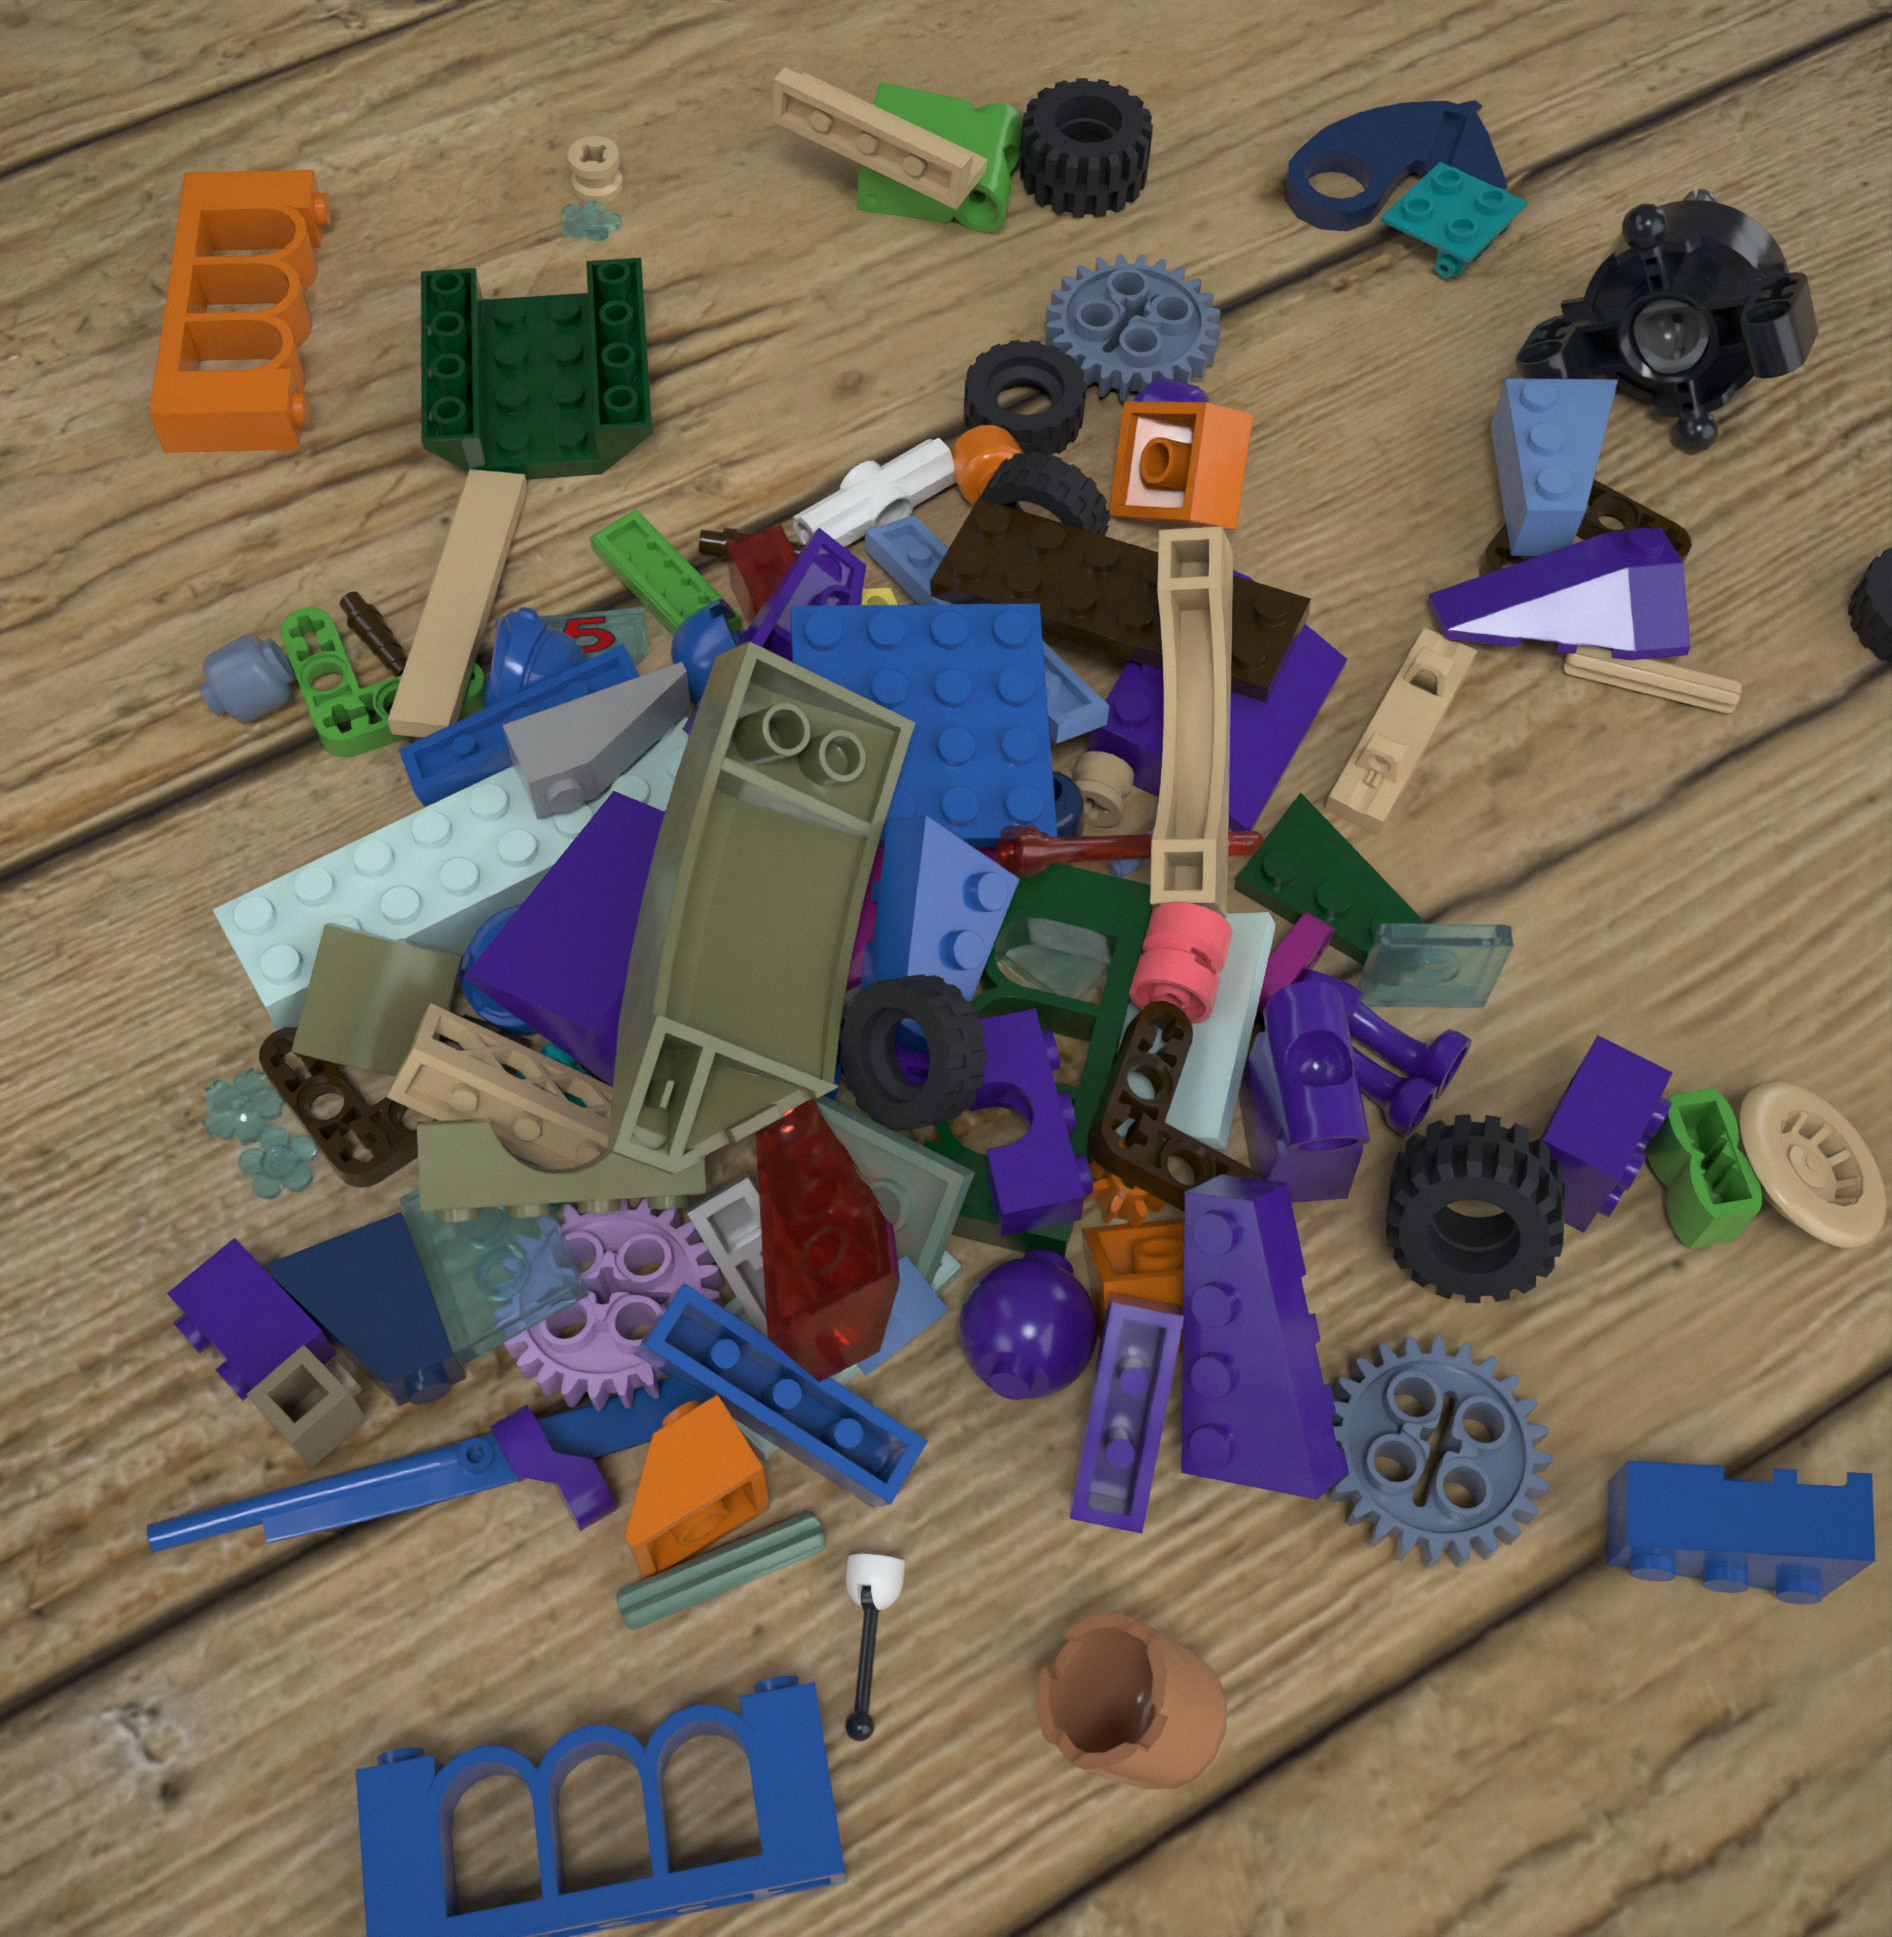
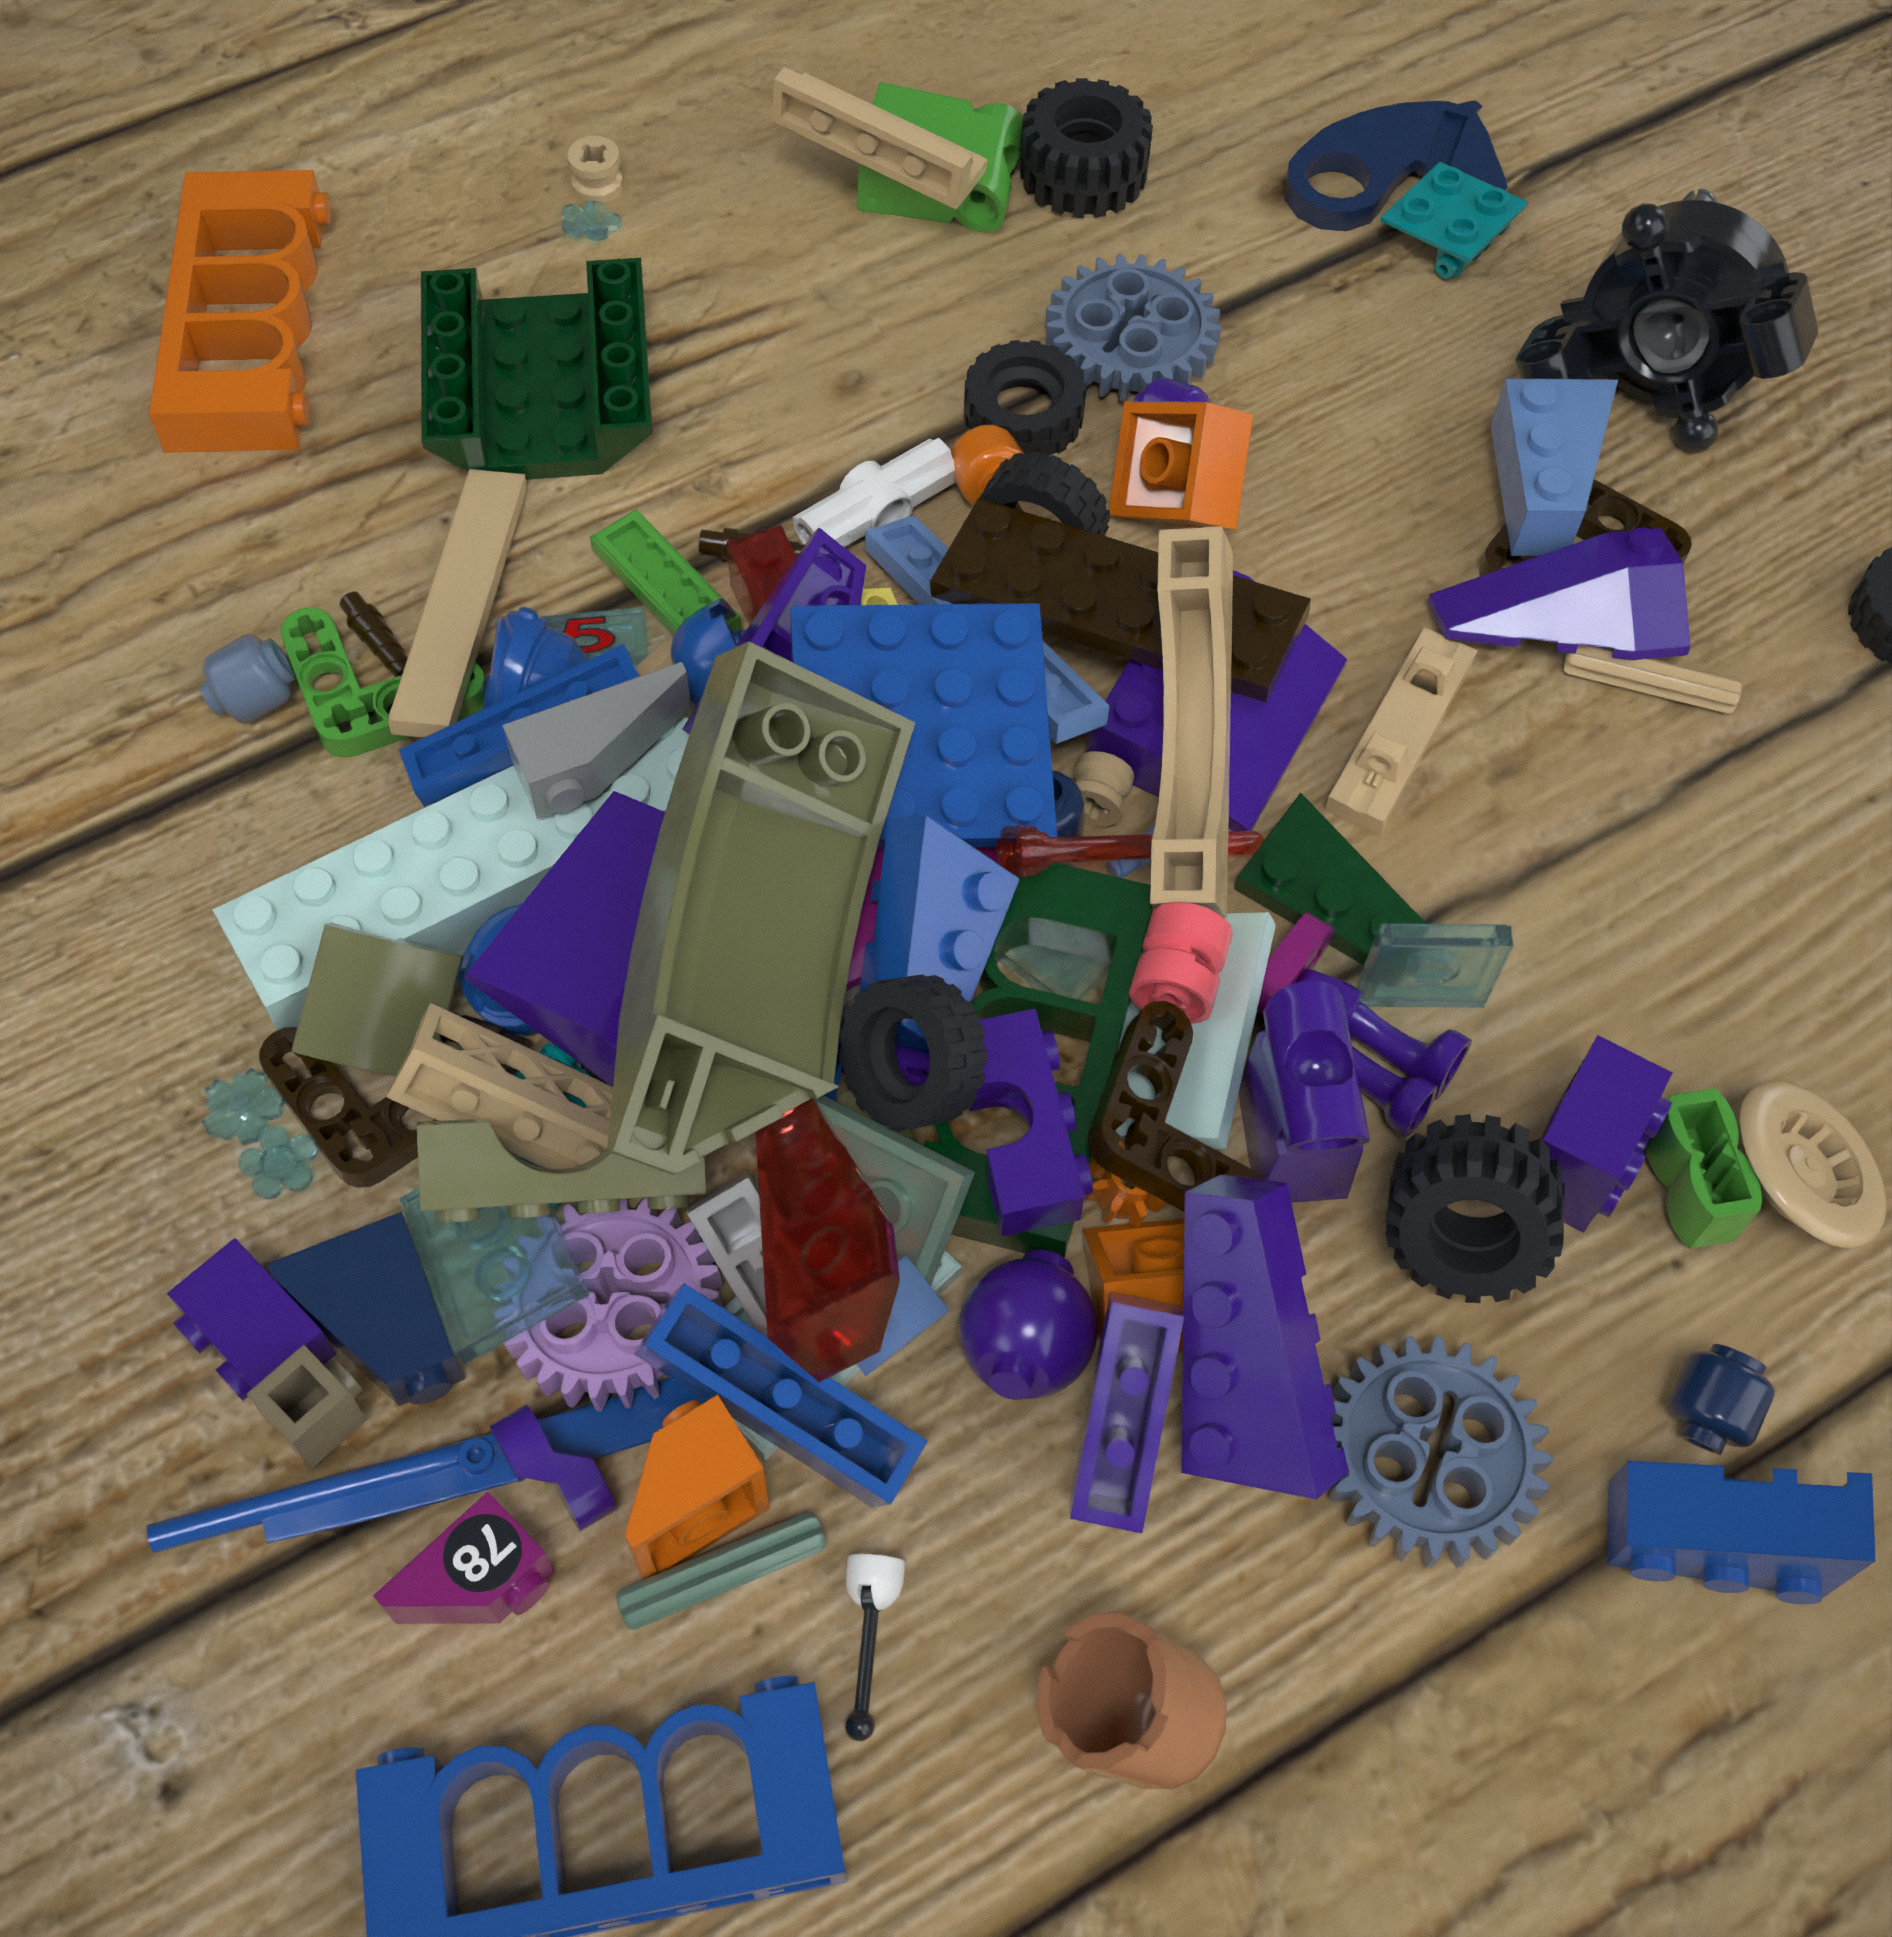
(470, 1572): none -> magenta slope
(1721, 1398): none -> dark blue head

